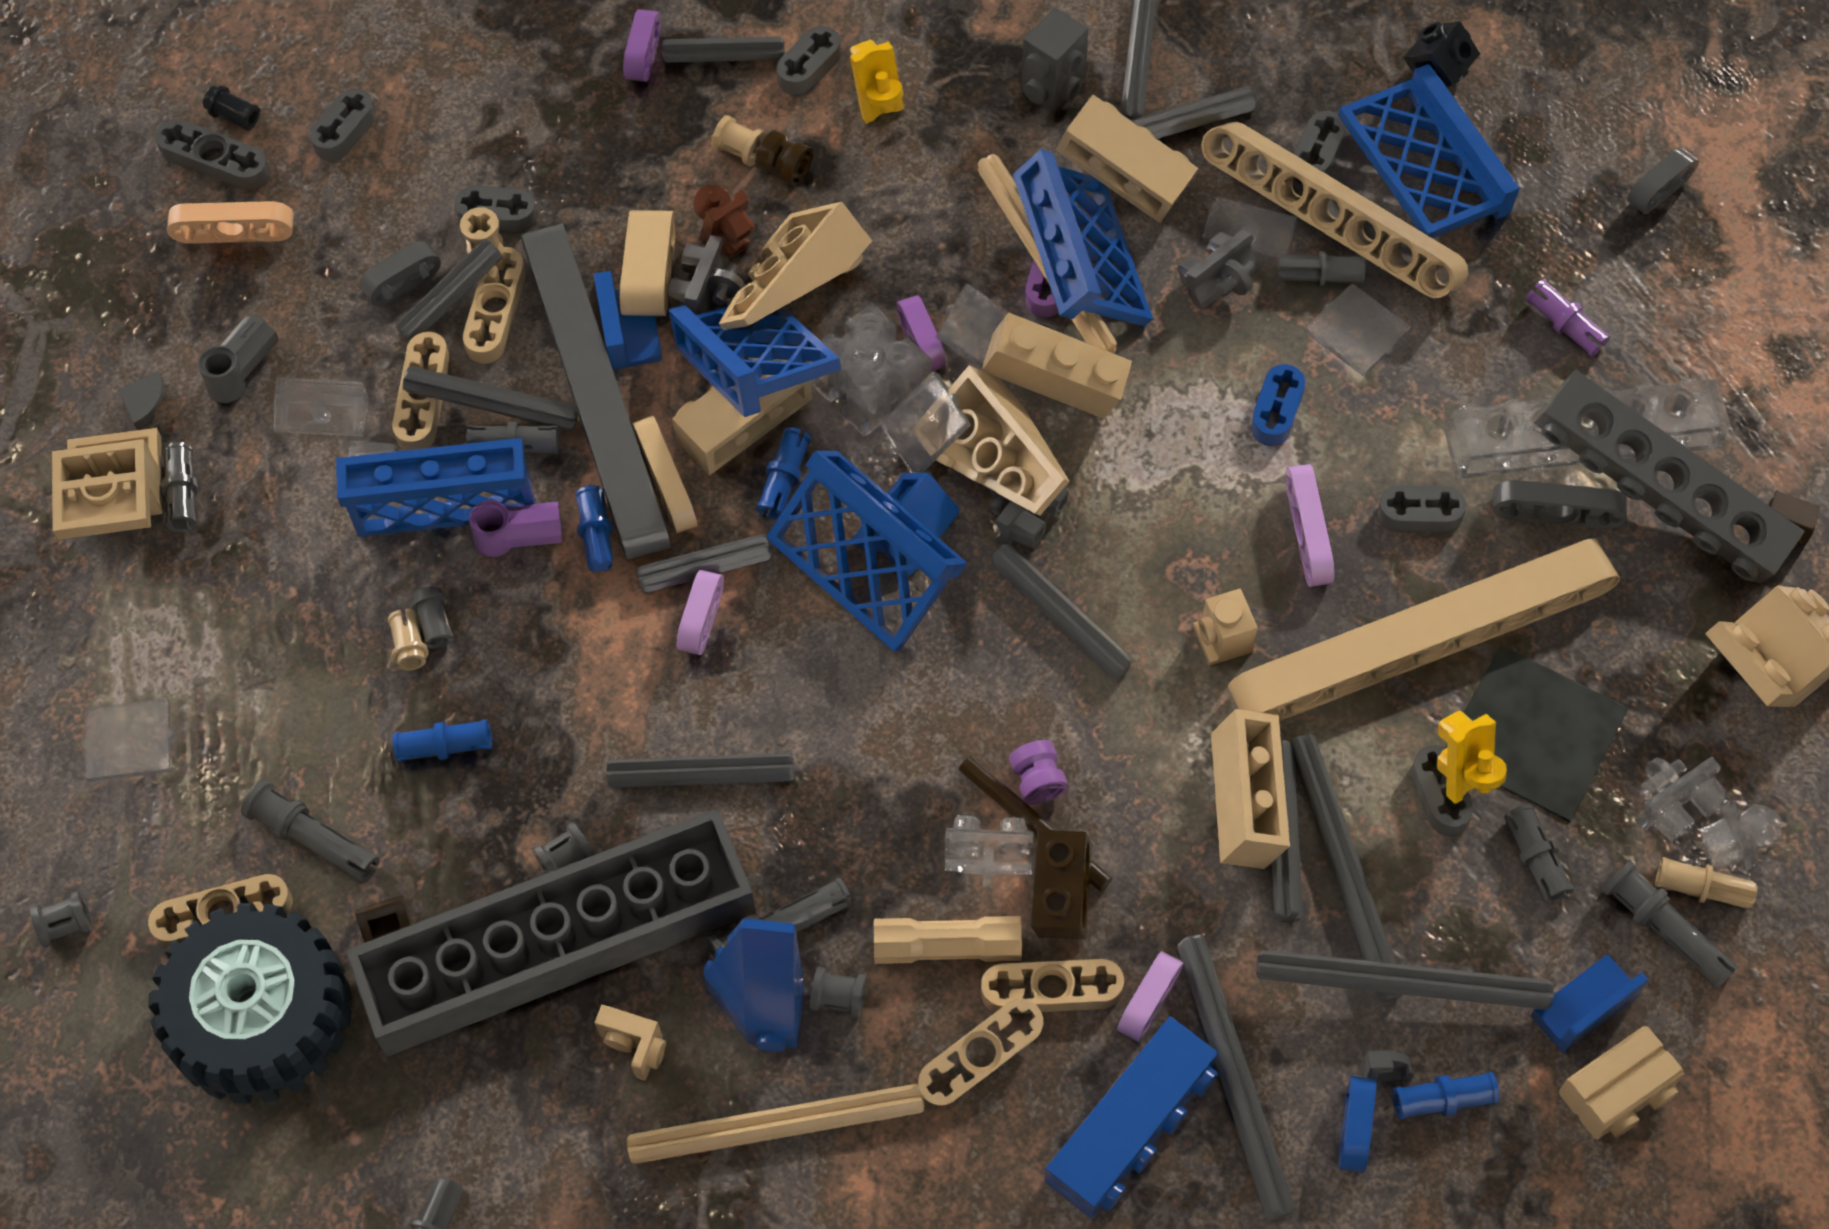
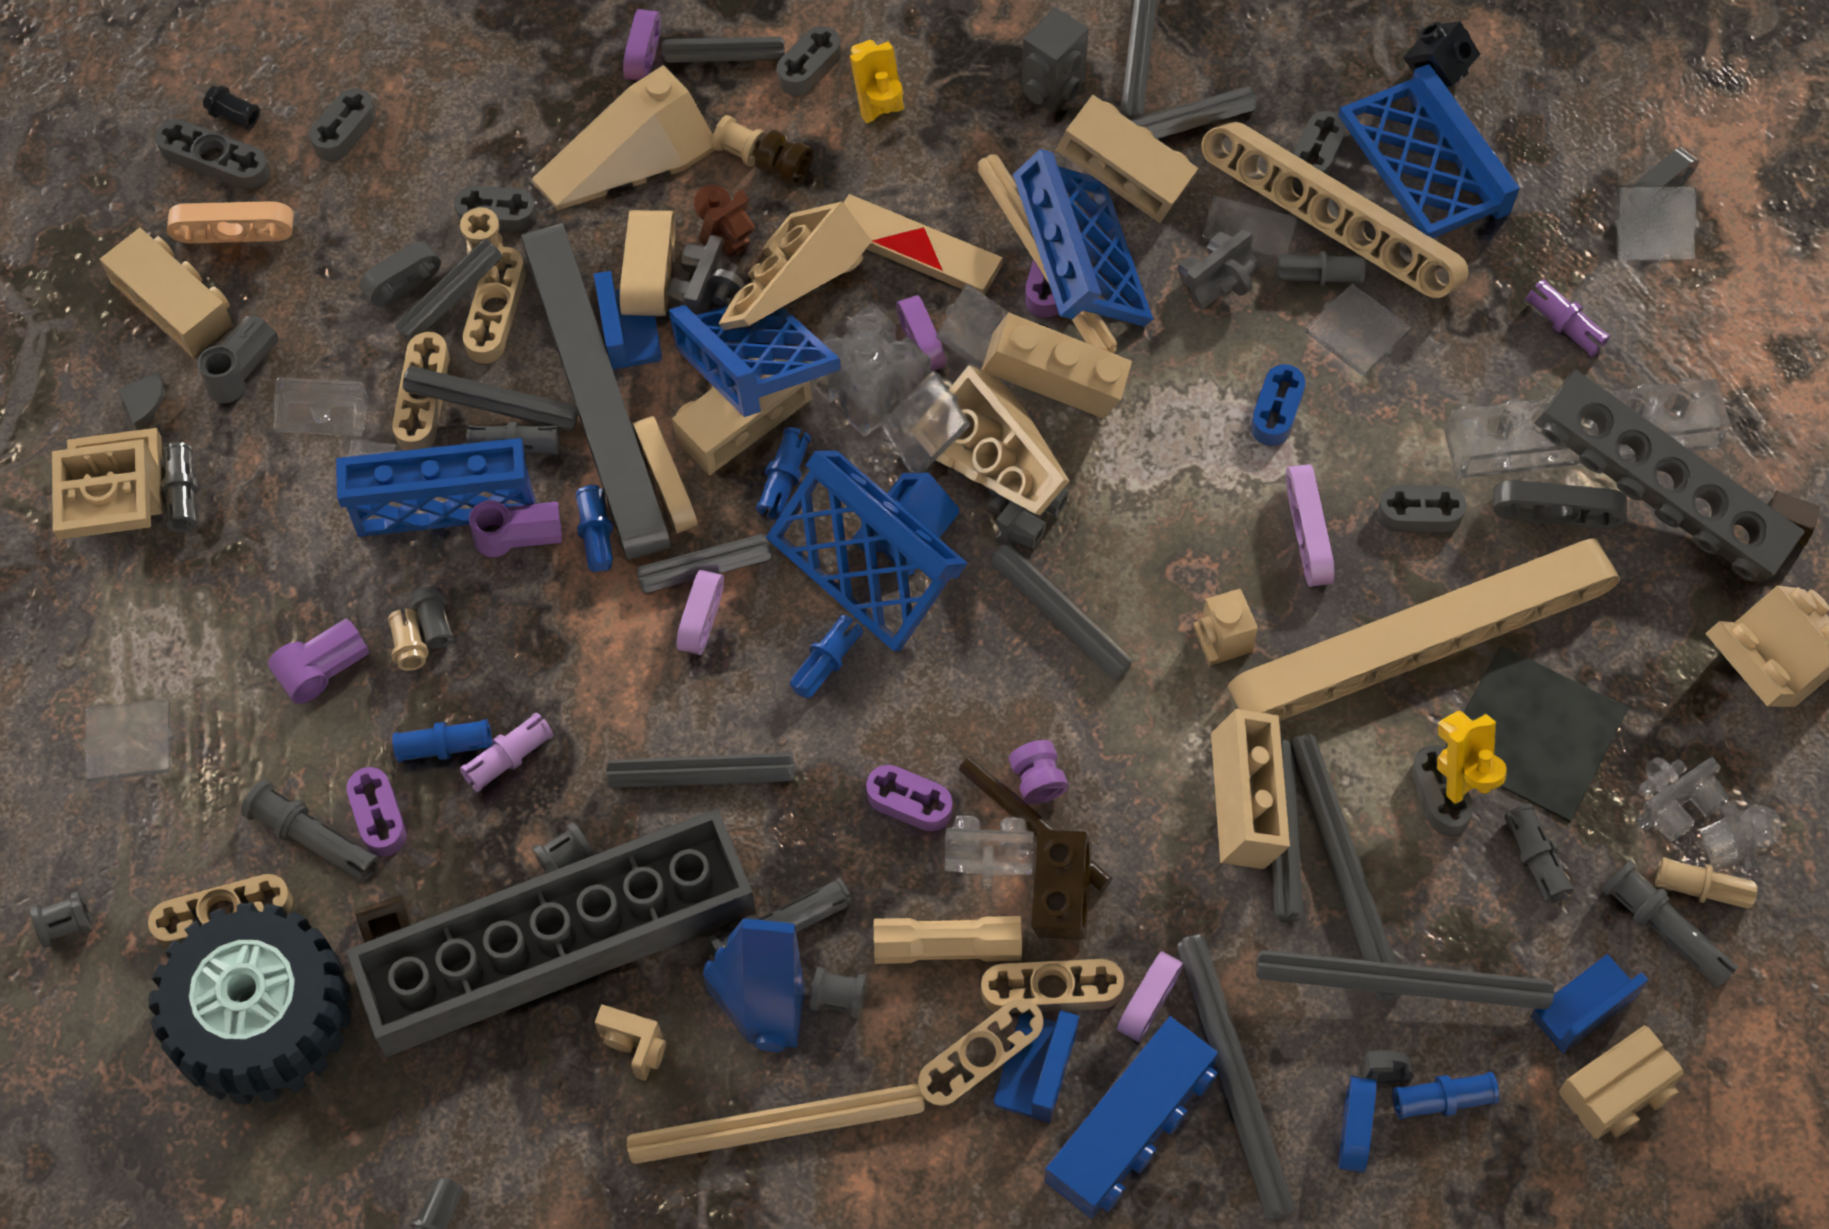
(168, 291): none -> tan brick
(306, 667): none -> medium lavender piece
(366, 815): none -> medium lavender beam
(506, 752): none -> lavender pin
(639, 135): none -> tan wedge
(825, 657): none -> blue axle
(905, 807): none -> medium lavender beam
(924, 247): none -> tan tile
(1036, 1073): none -> blue panel
(1656, 223): none -> clear piece

